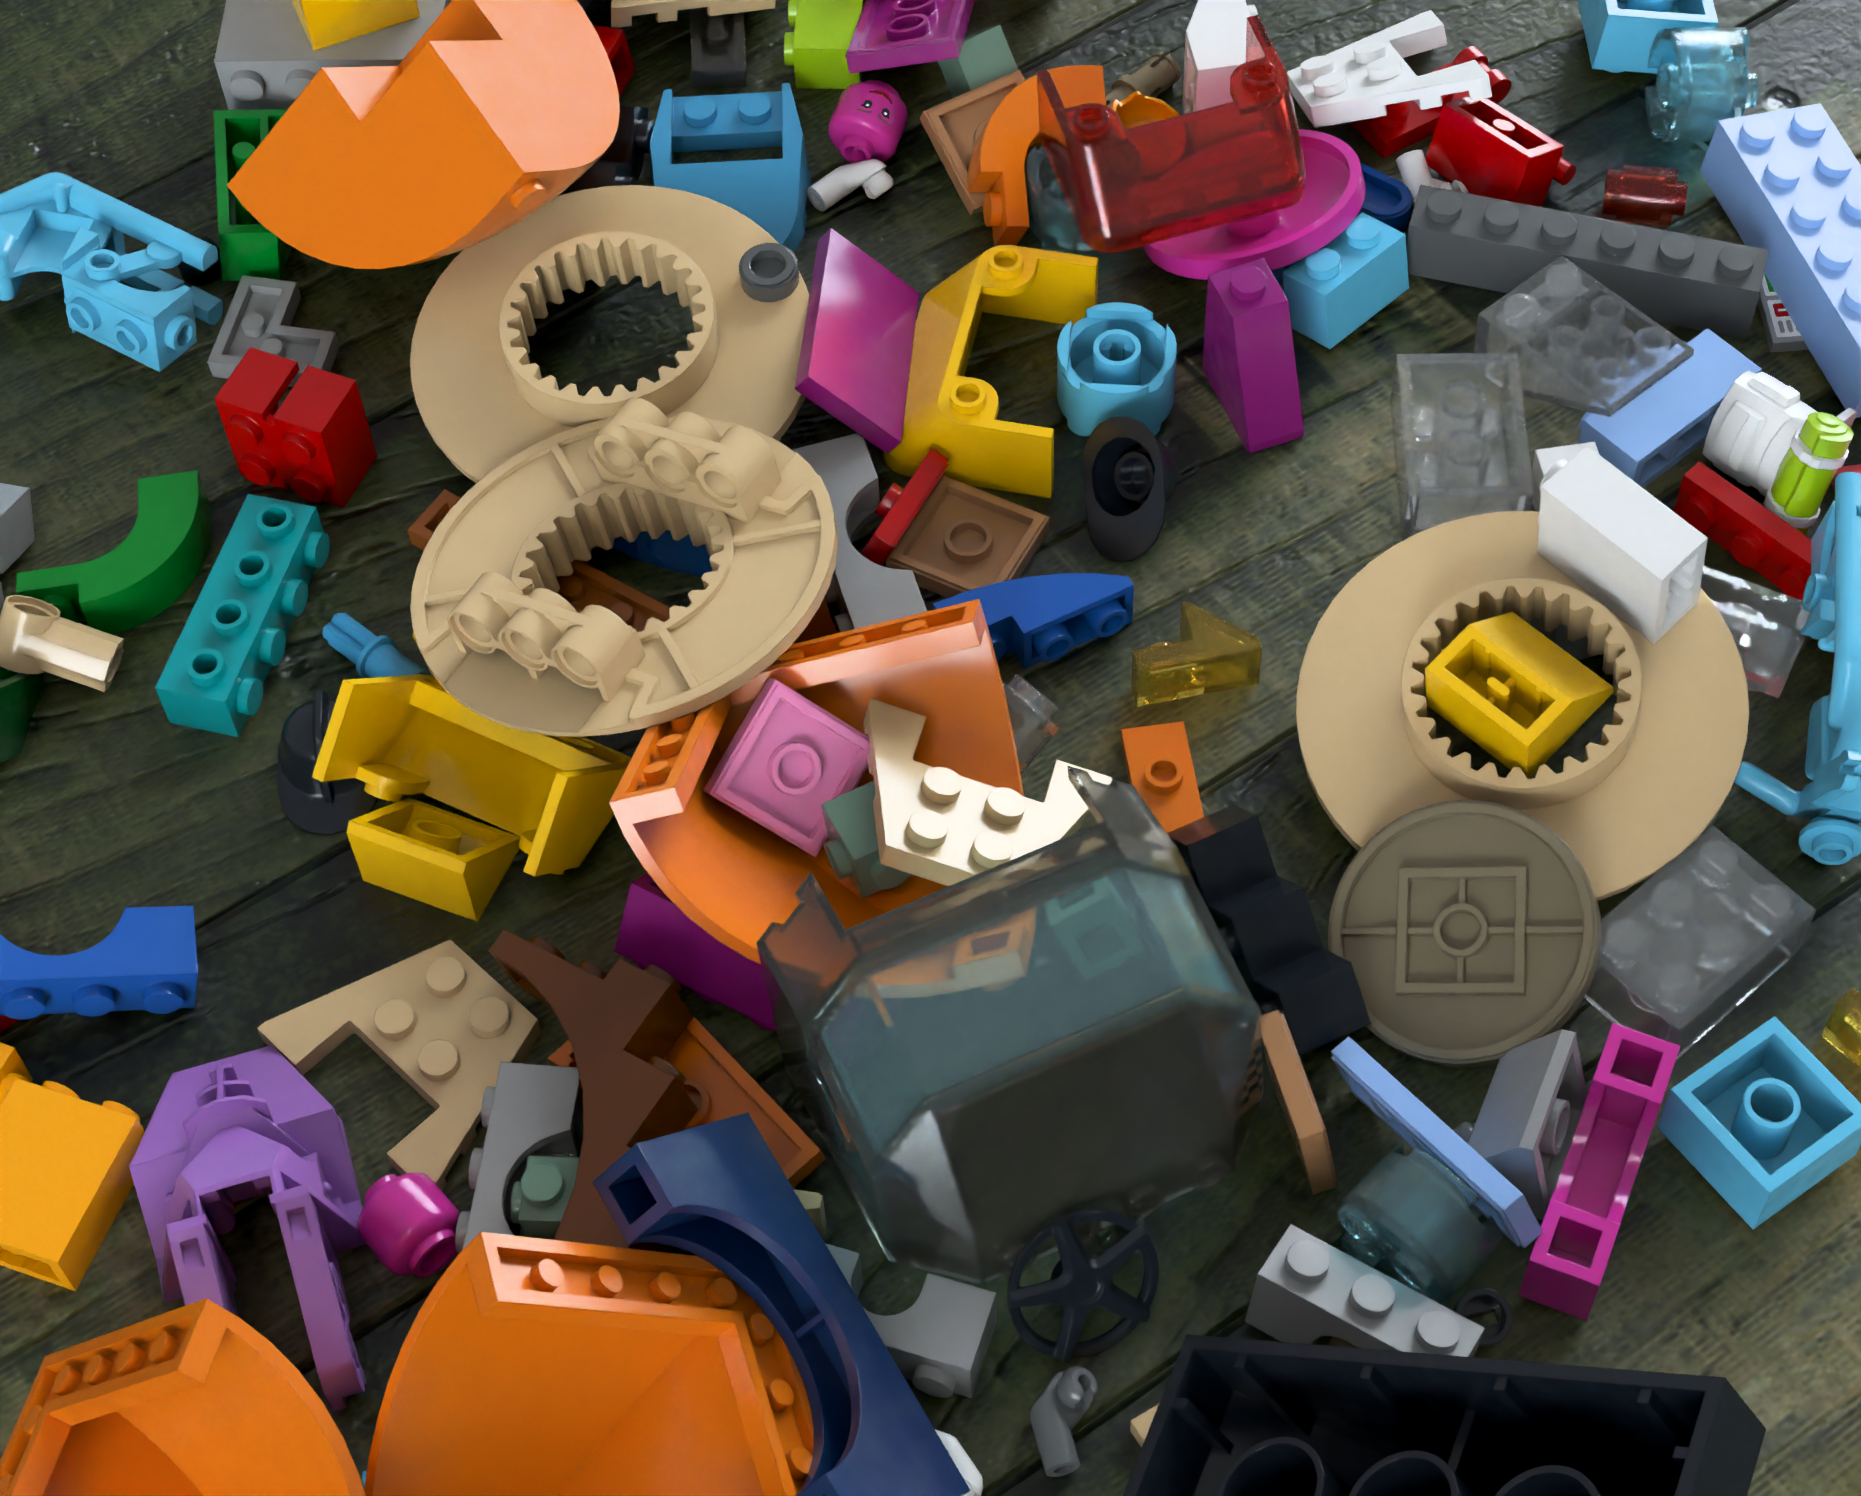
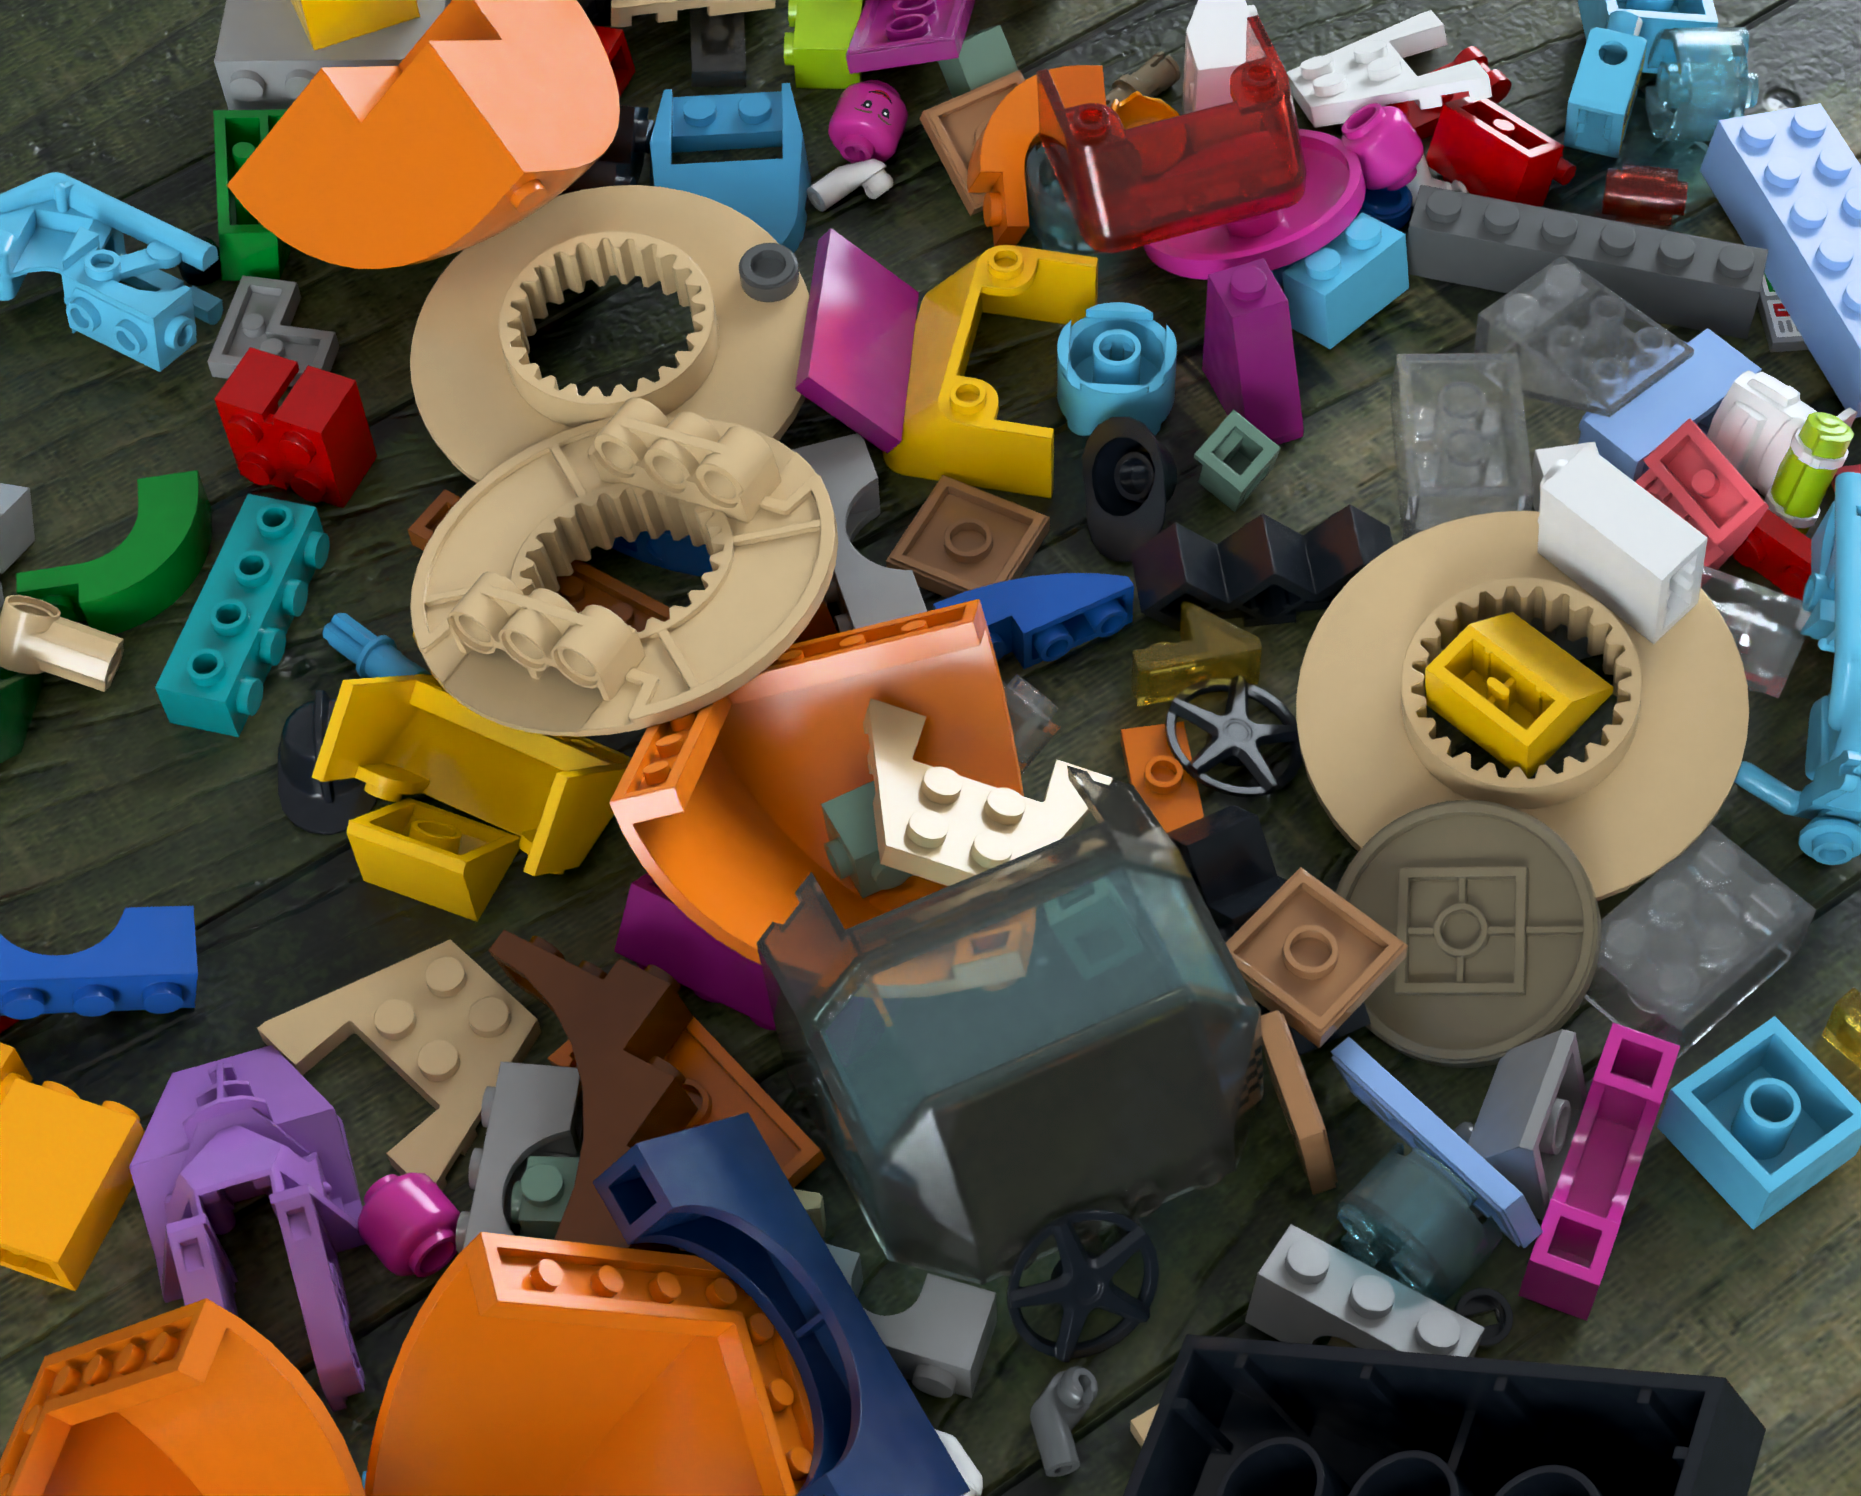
(788, 764): bright pink tile -> none
(901, 506): red plate -> none
(1233, 736): none -> black wheel
(1235, 460): none -> sand green brick
(1258, 571): none -> black brick
(1313, 956): none -> medium nougat tile
(1384, 144): none -> dark pink head
(1606, 86): none -> medium azure torso
(1703, 490): none -> coral slope

